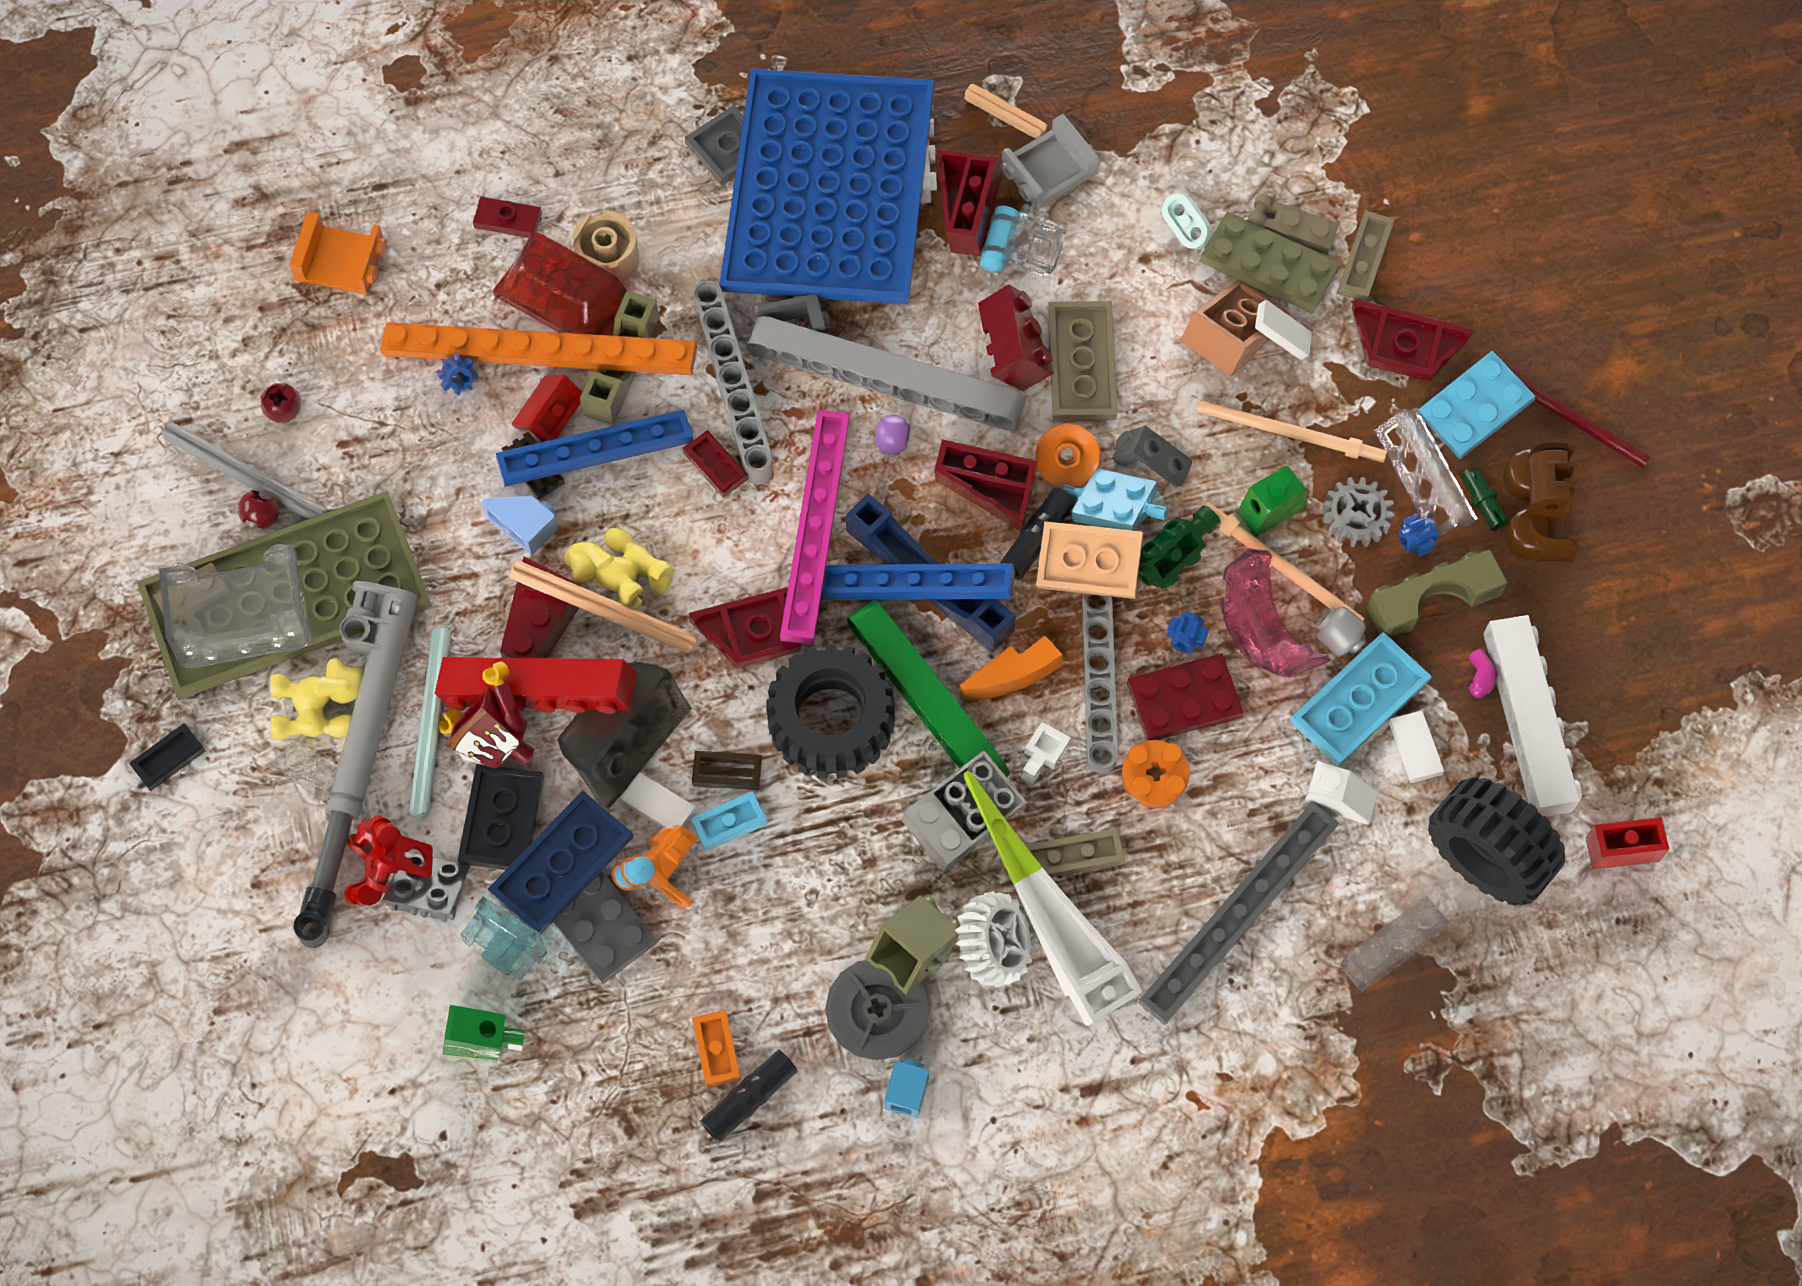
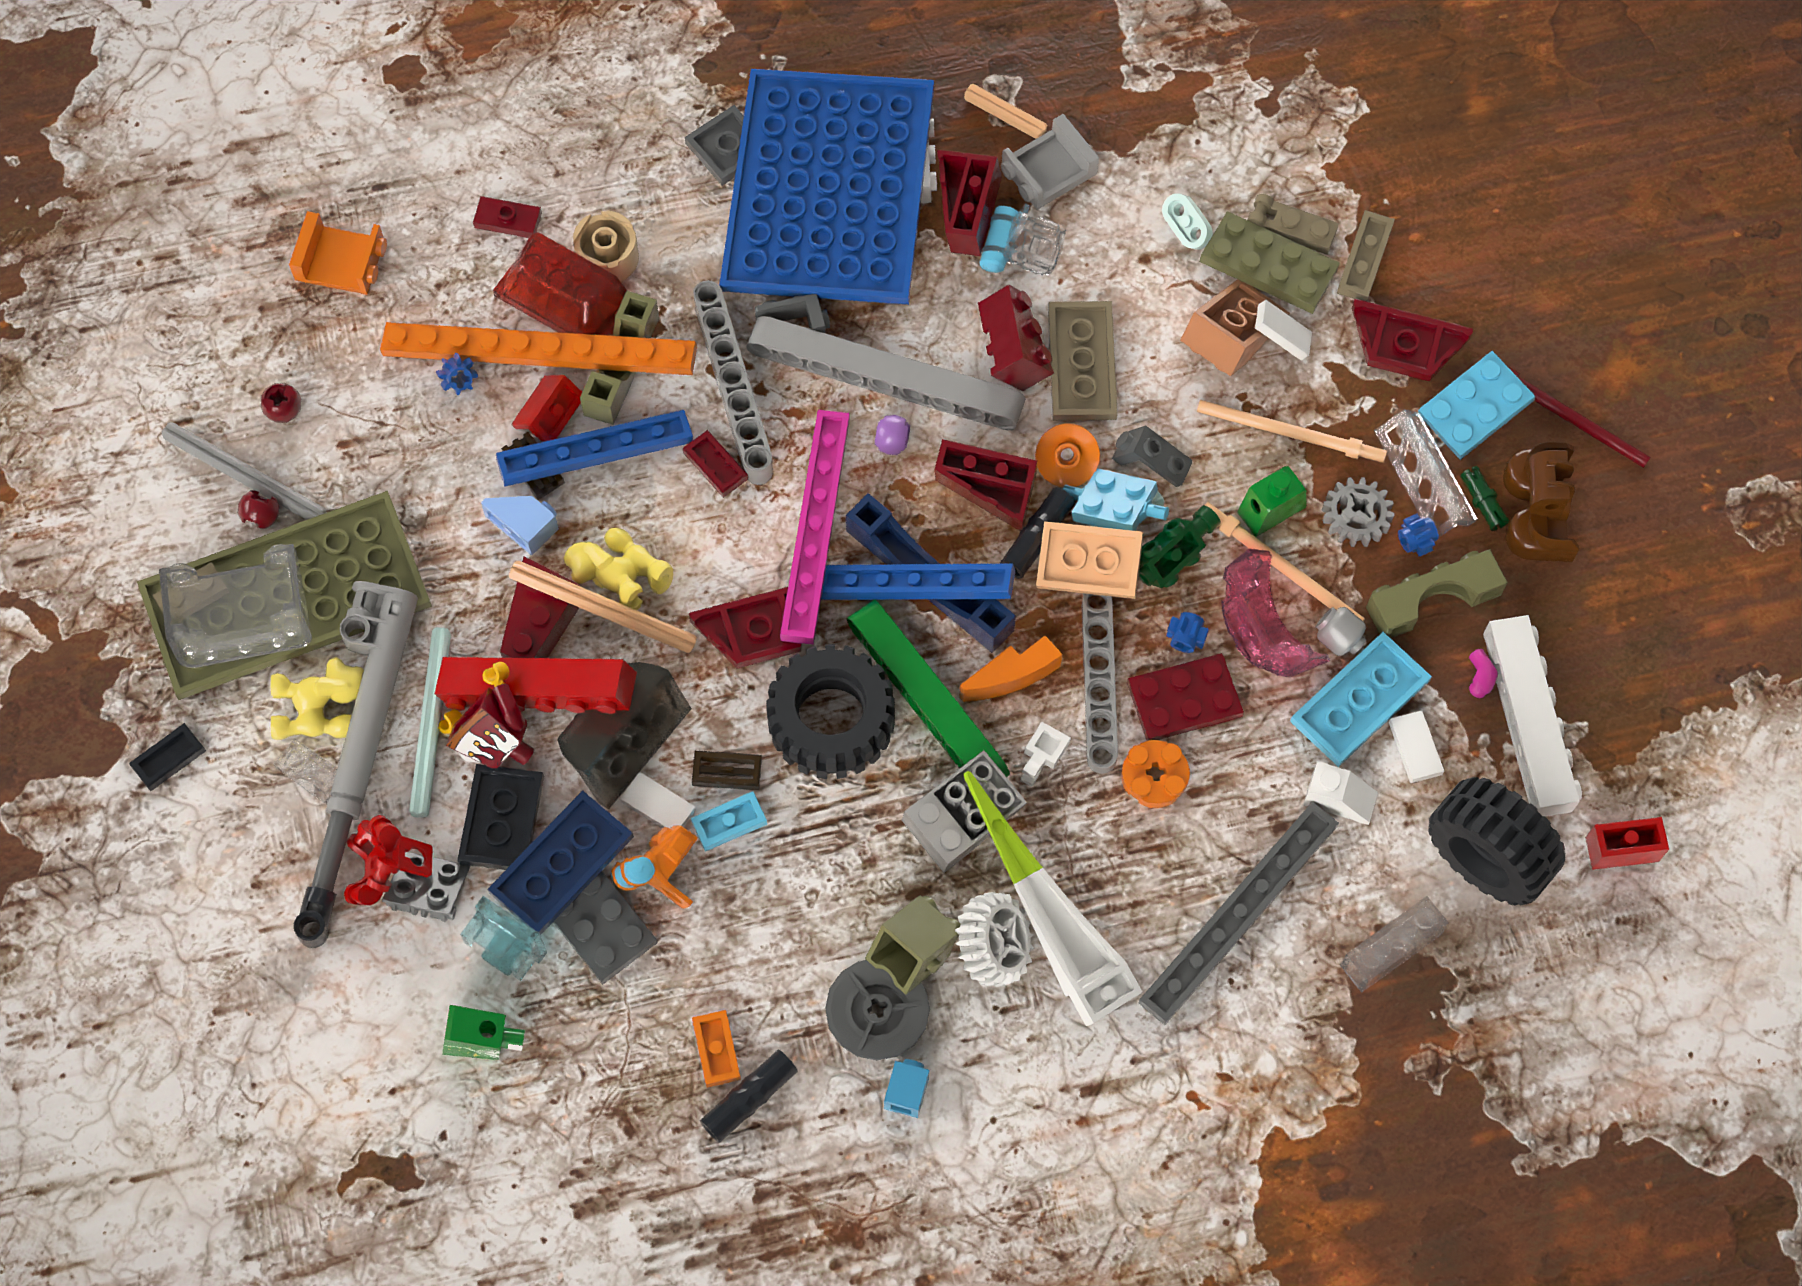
(1079, 853): dark tan plate -> none

